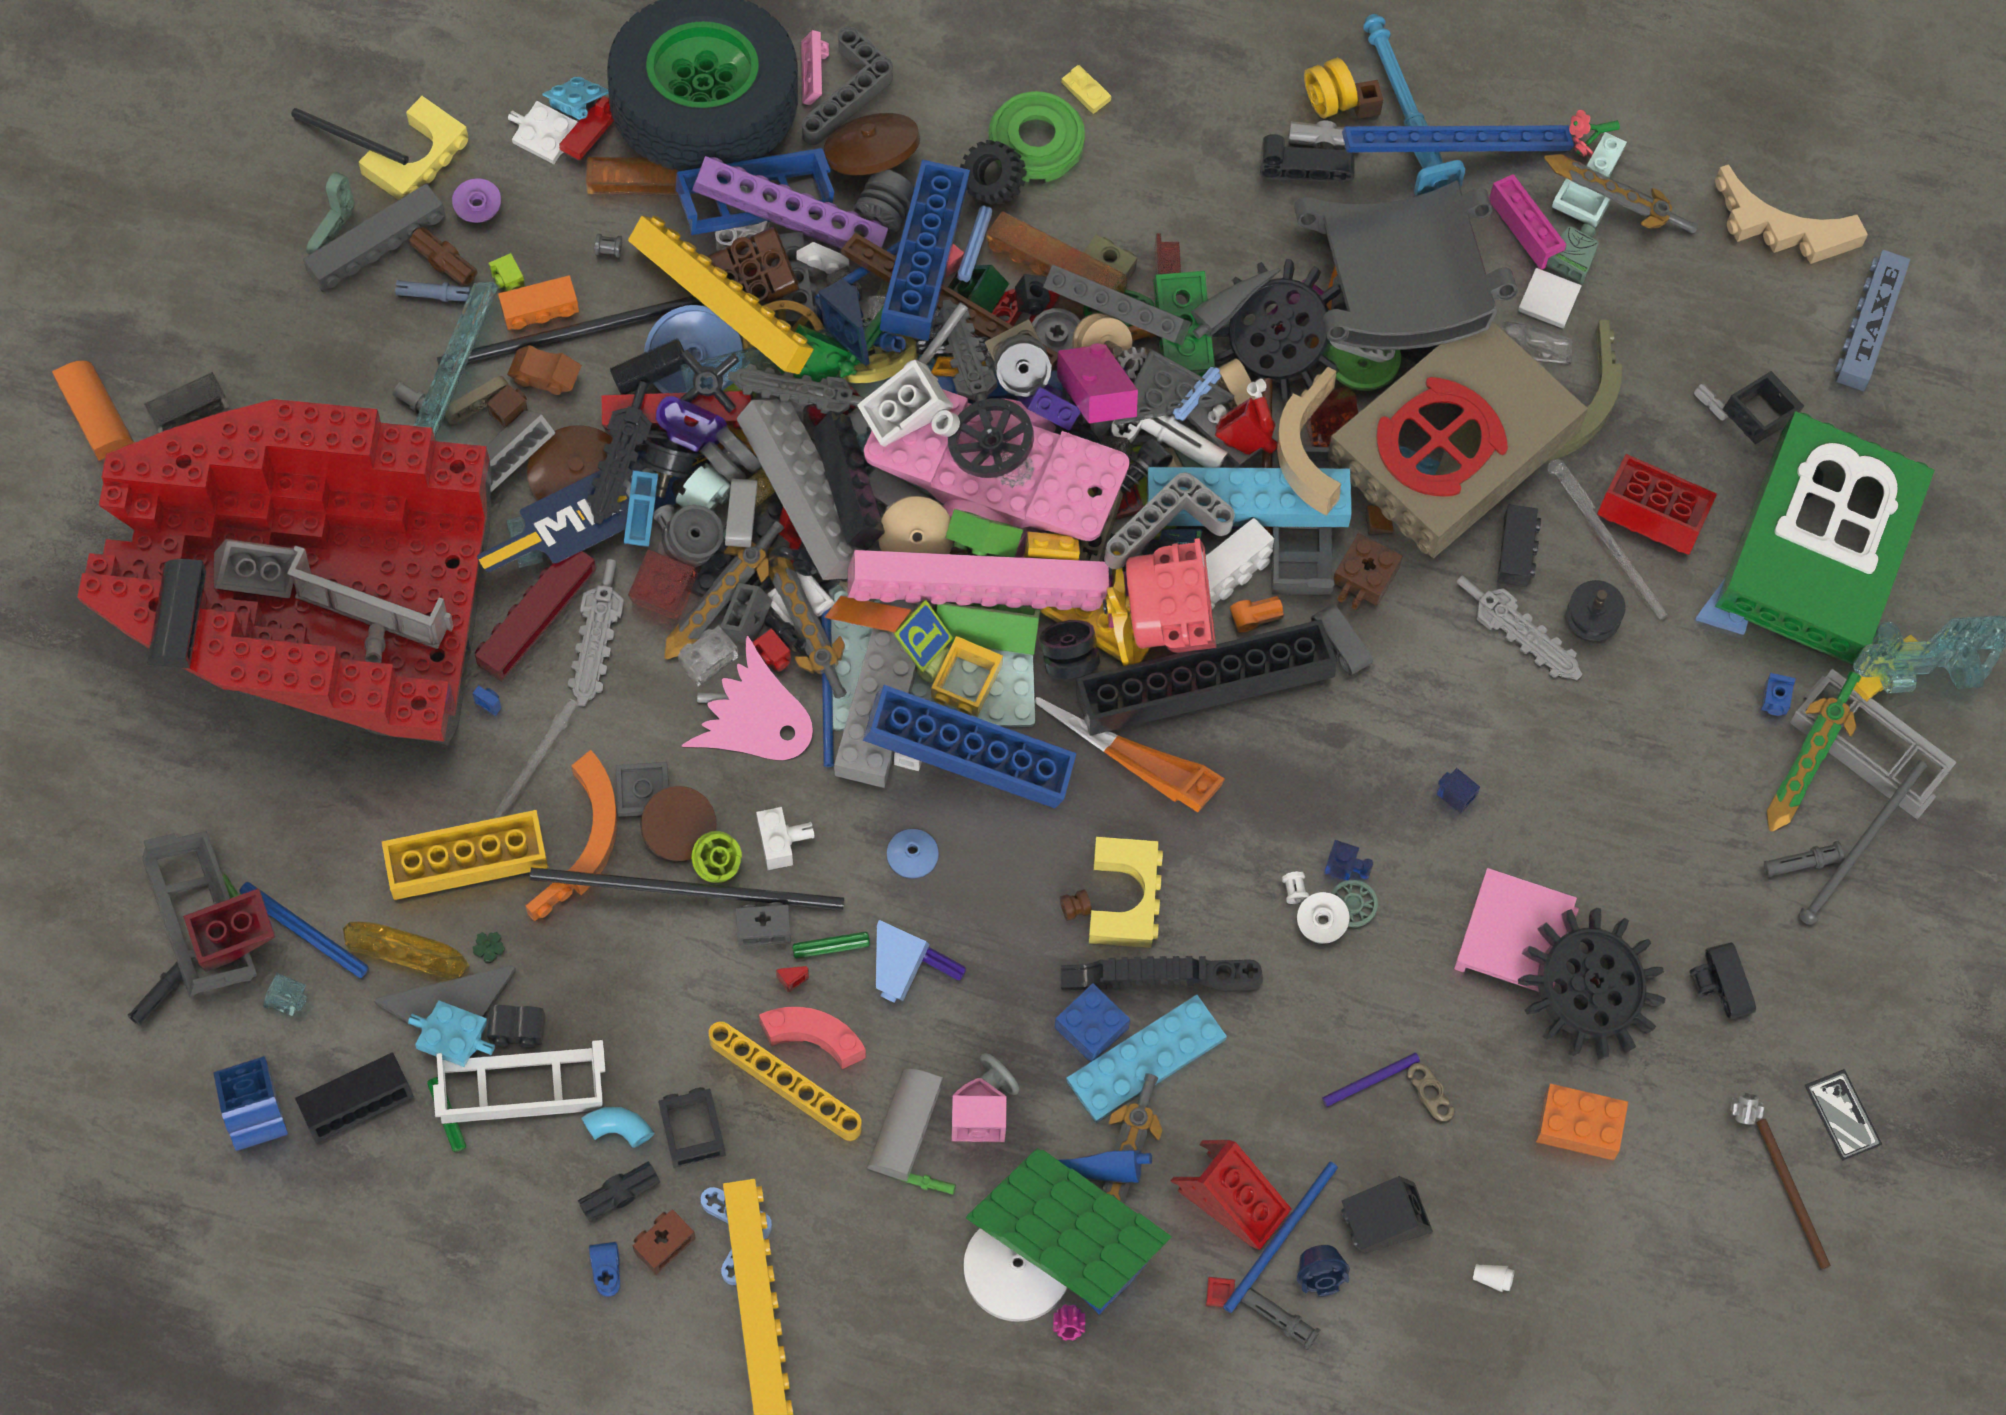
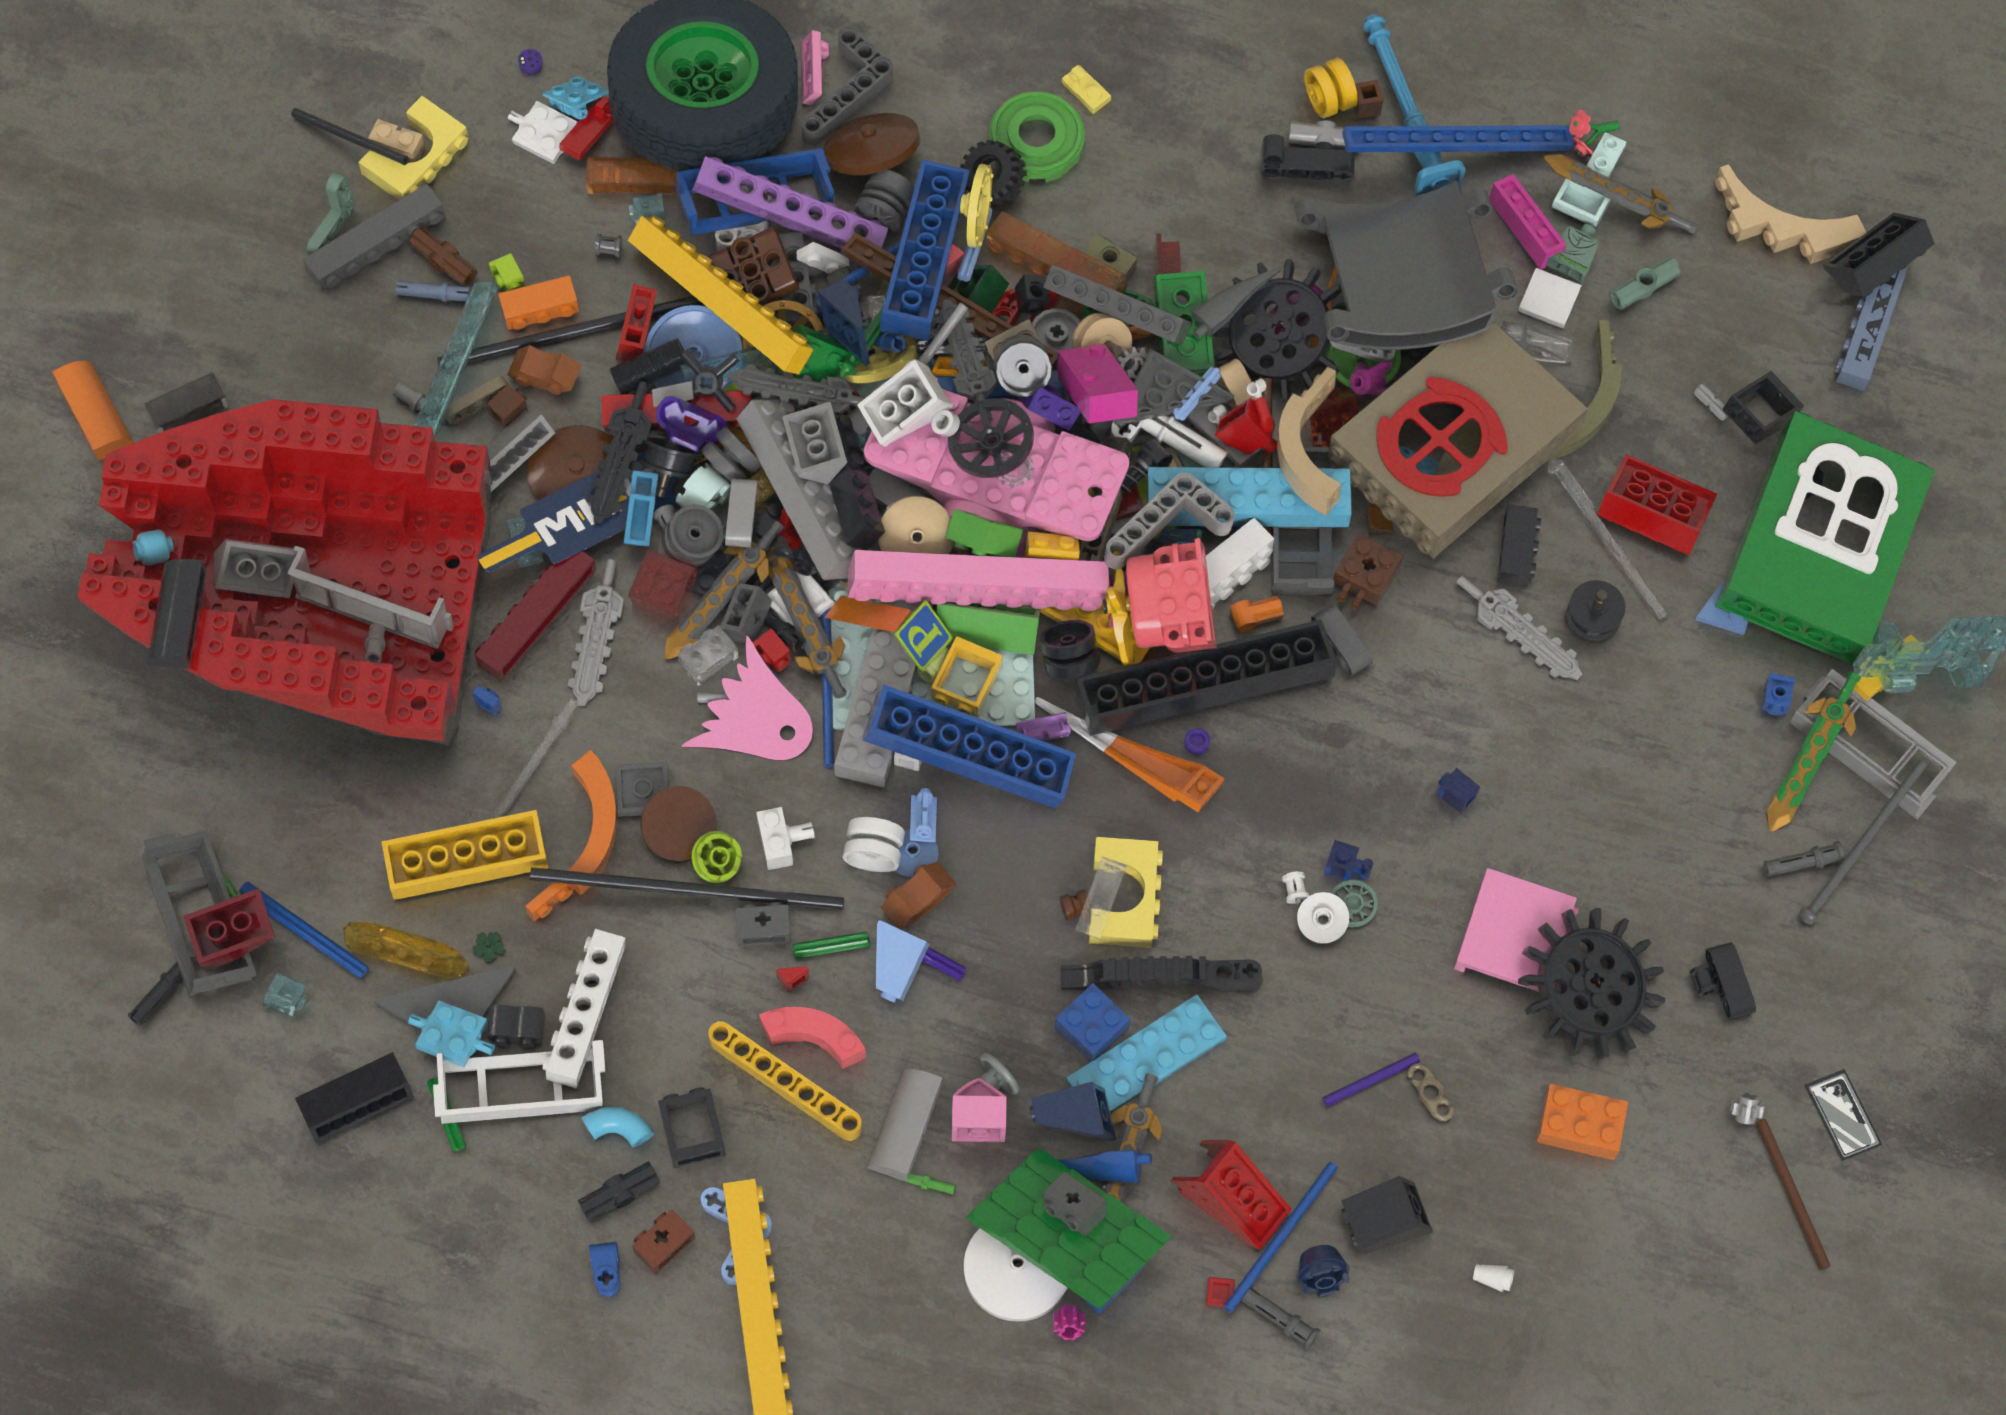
(152, 547): none -> medium azure head
(249, 1103): blue brick -> none
(403, 141): none -> tan piece
(473, 192): medium lavender dish -> none
(530, 61): none -> dark purple tile
(570, 1070): none -> white brick
(636, 322): none -> red slope
(647, 206): none -> clear light blue brick
(682, 391): none -> light grey sticker
(815, 443): none -> light grey slope
(873, 844): none -> white wheel
(918, 895): none -> dark orange brick
(923, 816): none -> light blue hinge
(977, 205): none -> light yellow wheel
(1046, 727): none -> medium lavender hinge
(1074, 1204): none -> dark grey brick
(1075, 1111): none -> dark blue slope
(1101, 897): none -> clear slope
(1197, 741): none -> dark purple tile
(1369, 381): none -> magenta brick
(1655, 276): none -> sand green piece
(1880, 253): none -> black slope

